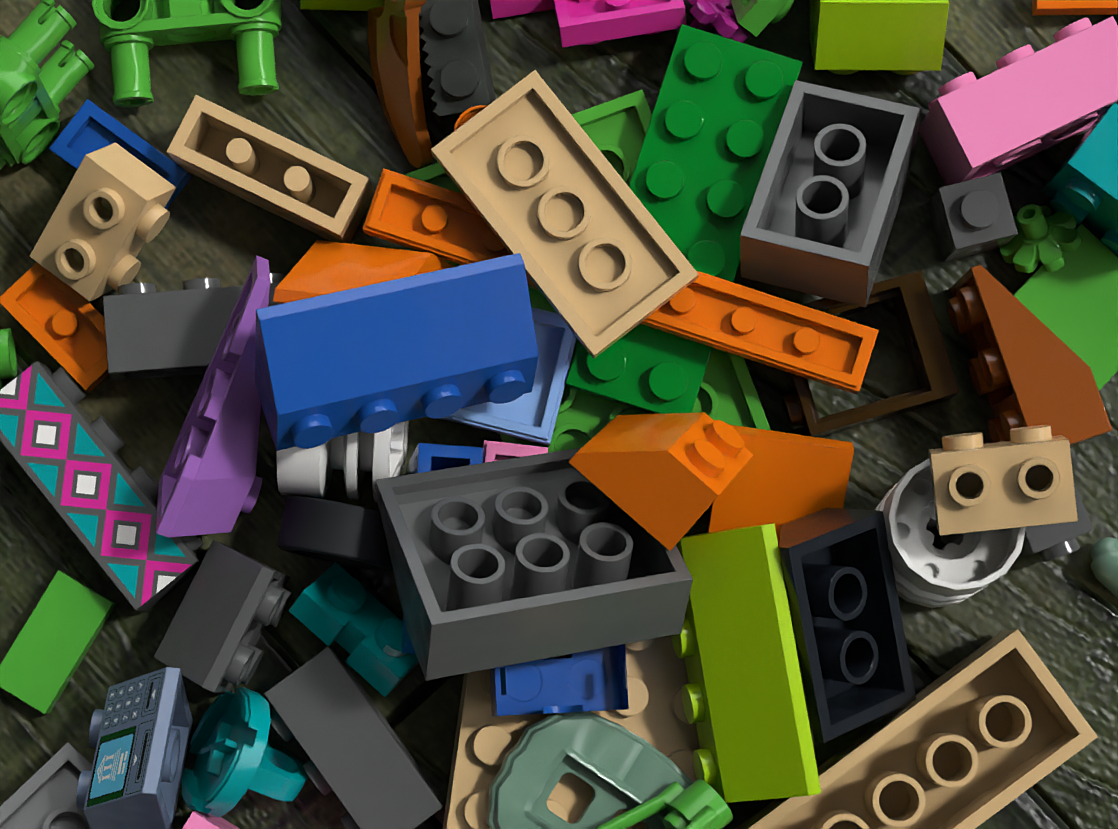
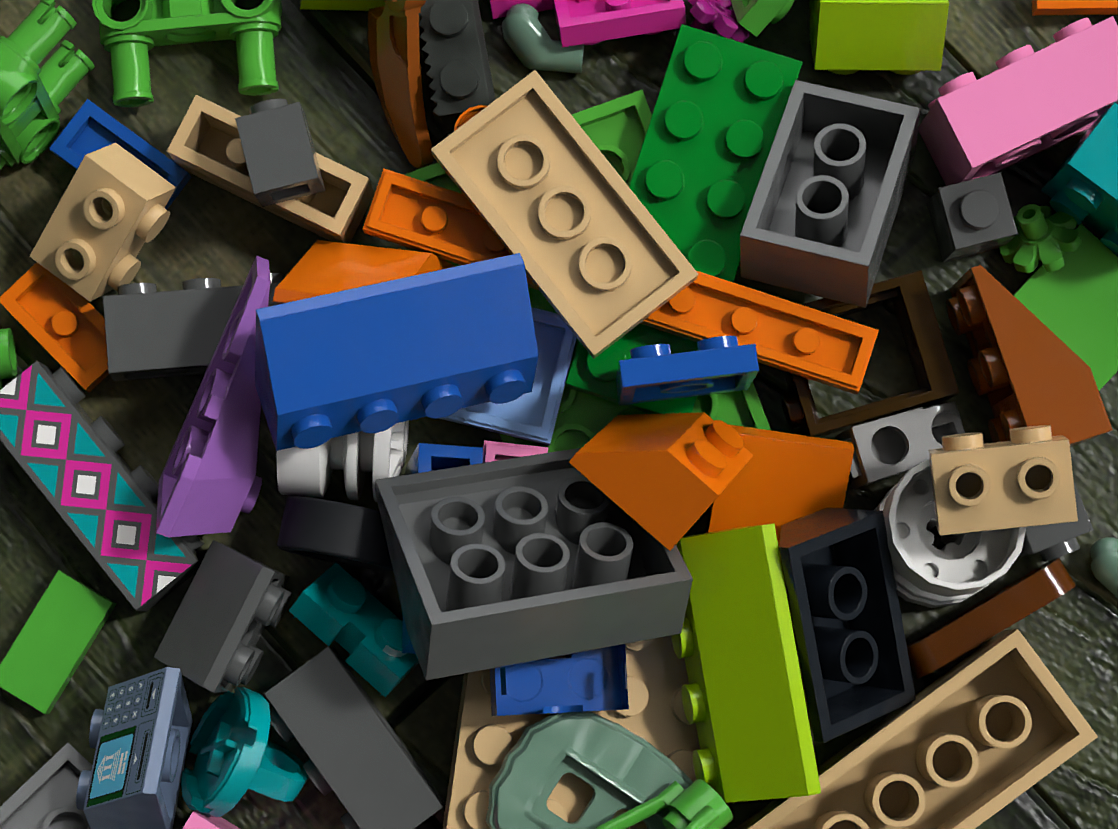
(279, 152): none -> dark grey brick
(533, 44): none -> sand green arm
(712, 369): none -> blue plate
(898, 441): none -> light grey leg
(988, 617): none -> reddish brown beam

